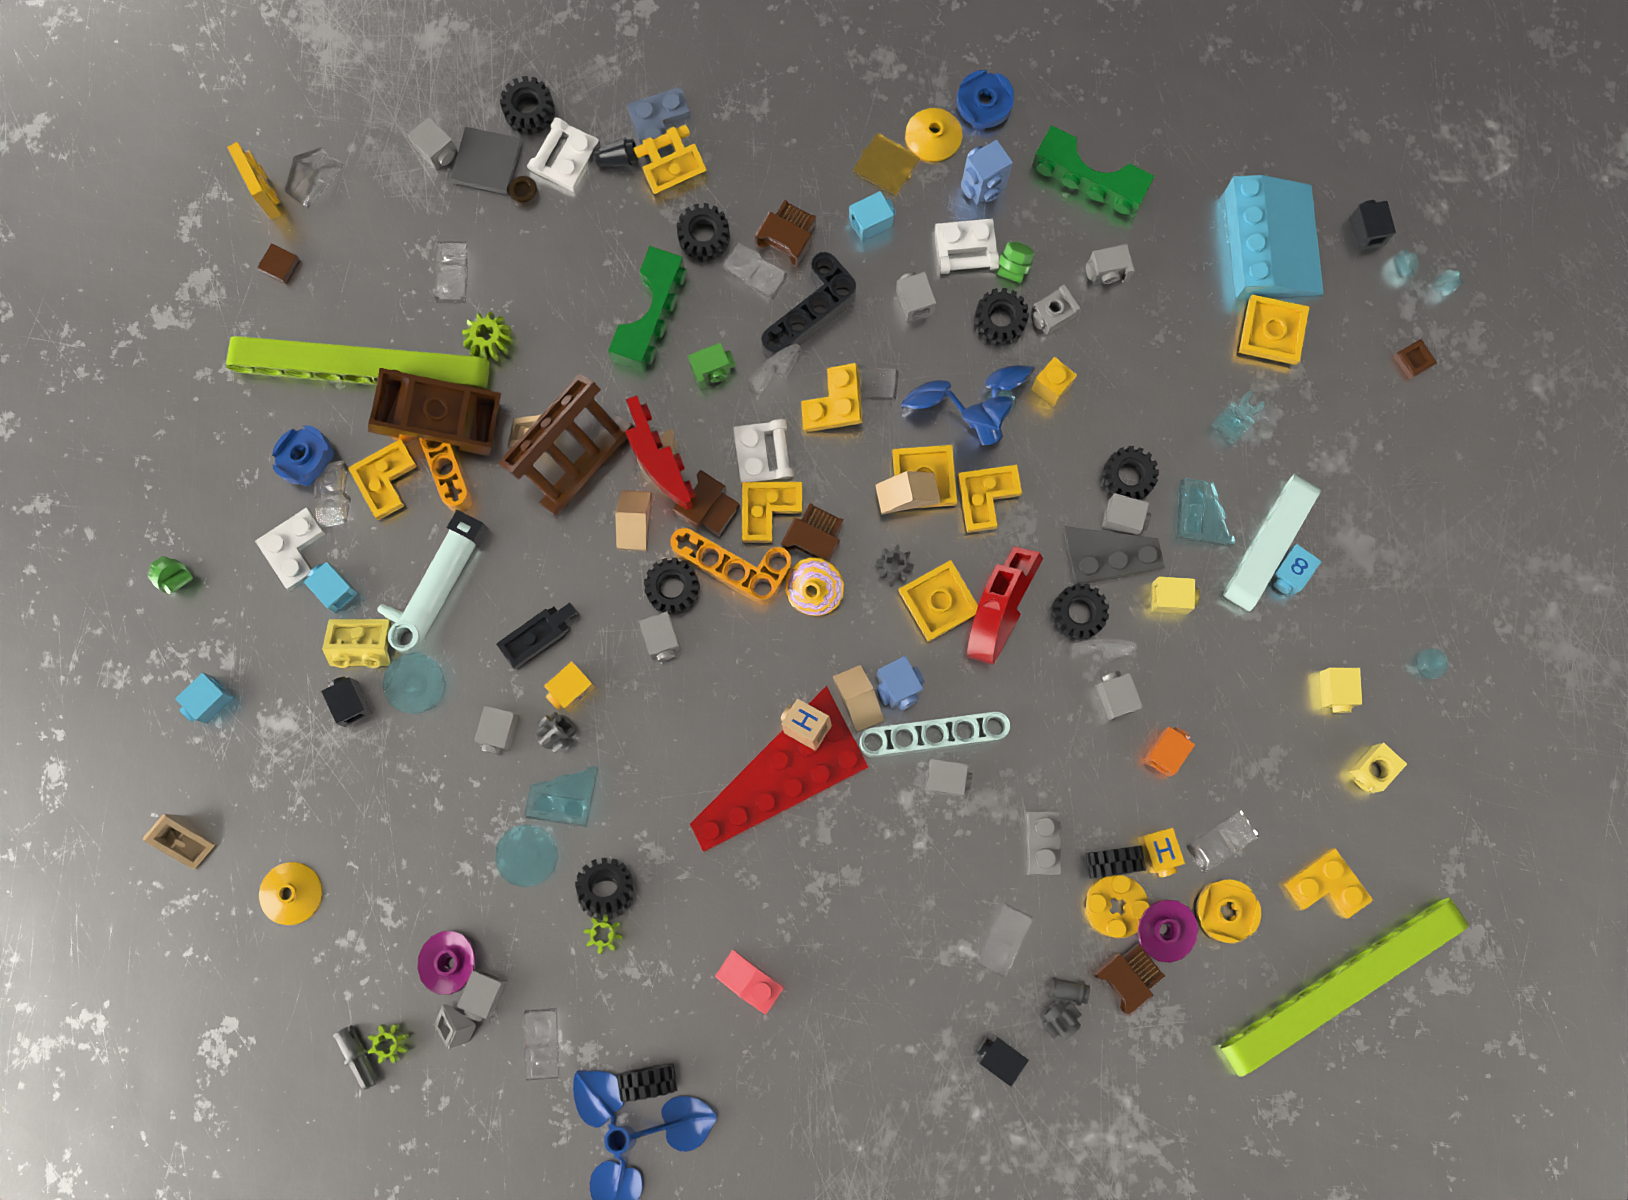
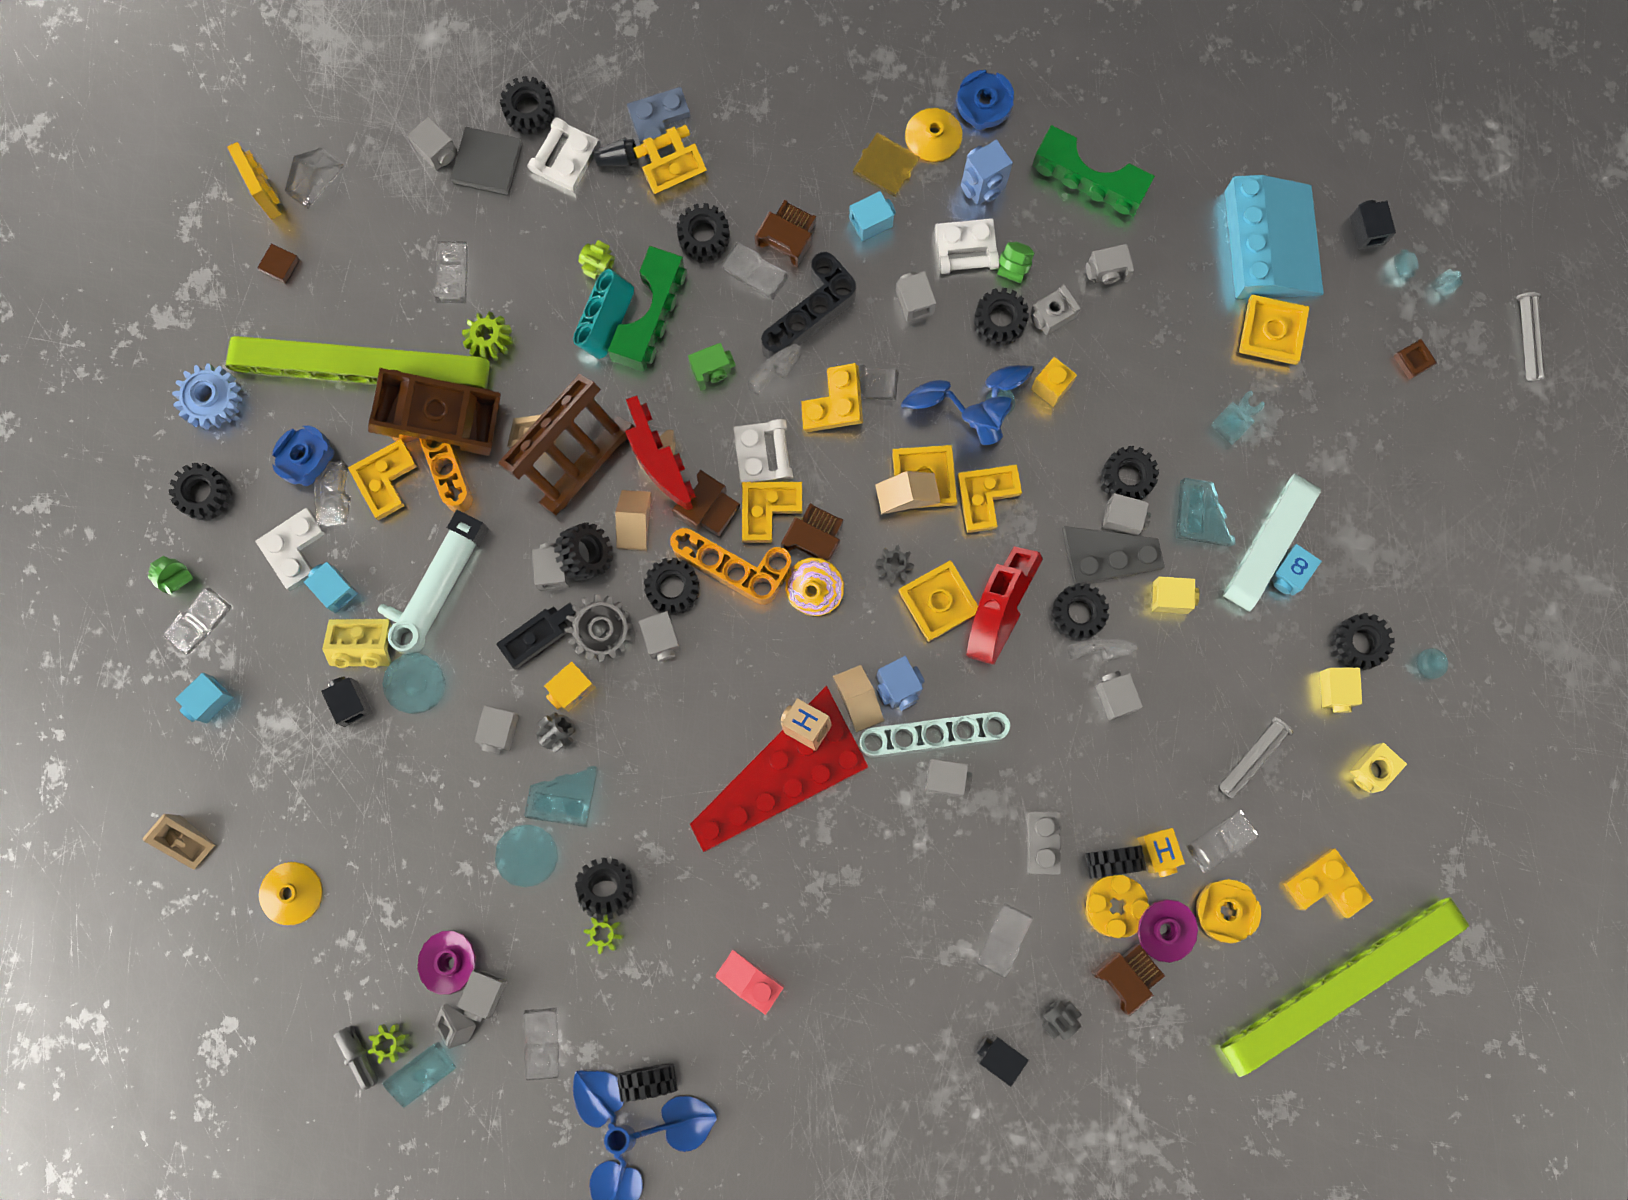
(185, 483): none -> black tyre
(197, 386): none -> light blue gear
(198, 622): none -> clear slope
(419, 1075): none -> clear light blue slope
(523, 191): dark brown tile -> none
(546, 569): none -> light grey brick
(571, 556): none -> black tyre
(582, 627): none -> light grey gear
(596, 259): none -> lime gear
(603, 313): none -> teal beam
(1070, 990): dark grey pin -> none
(1169, 750): orange brick -> none
(1255, 757): none -> light grey axle
(1380, 636): none -> black tyre
(1532, 335): none -> light grey axle

